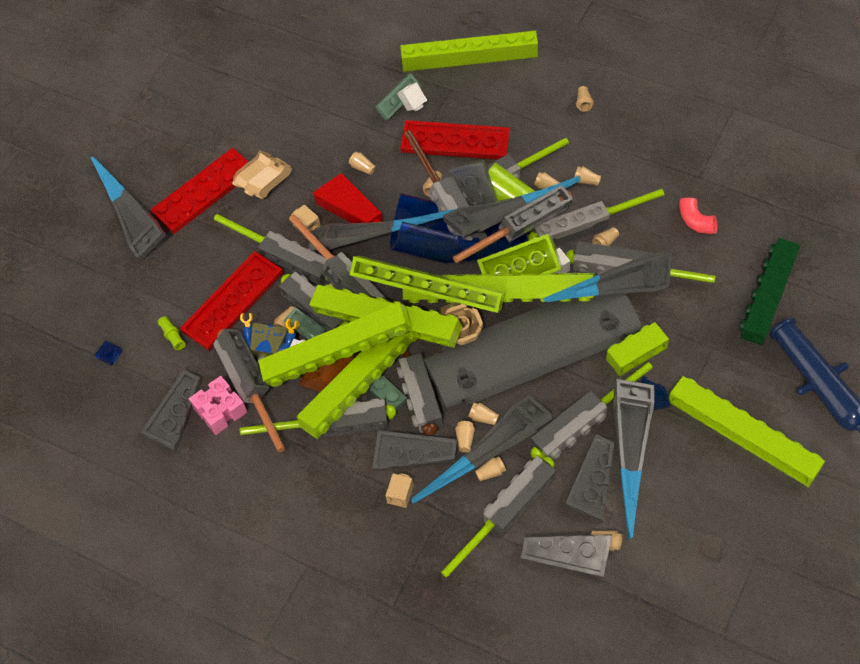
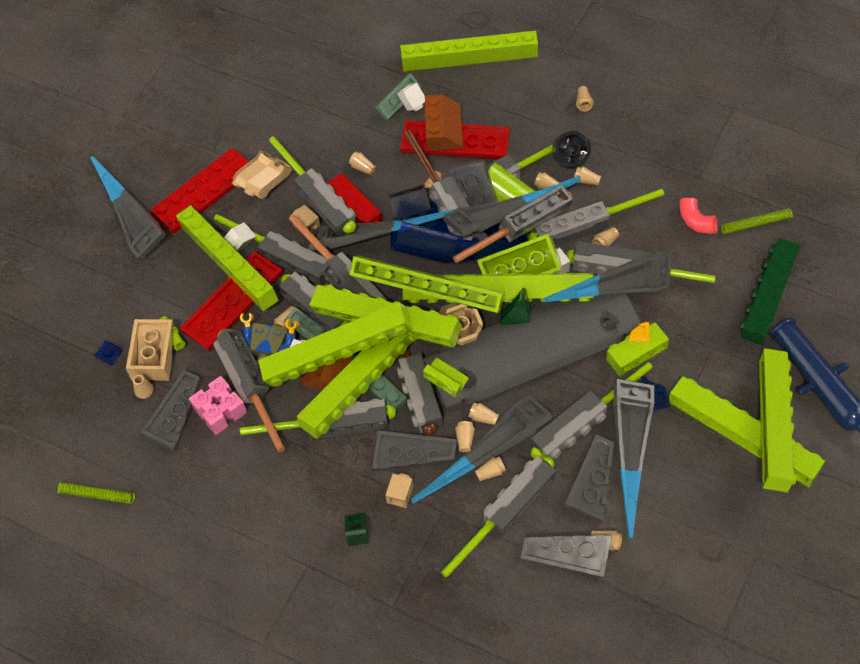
(98, 495): none -> lime piece
(142, 387): none -> tan cone
(151, 349): none -> tan slope
(227, 258): none -> lime brick
(240, 237): none -> white brick
(320, 195): none -> piece
(356, 529): none -> dark green slope
(410, 202): none -> black brick
(443, 123): none -> dark orange slope
(445, 377): none -> lime panel
(517, 311): none -> dark green slope
(577, 141): none -> black brick
(640, 333): none -> yellow tile
(756, 222): none -> lime piece
(776, 422): none -> lime brick

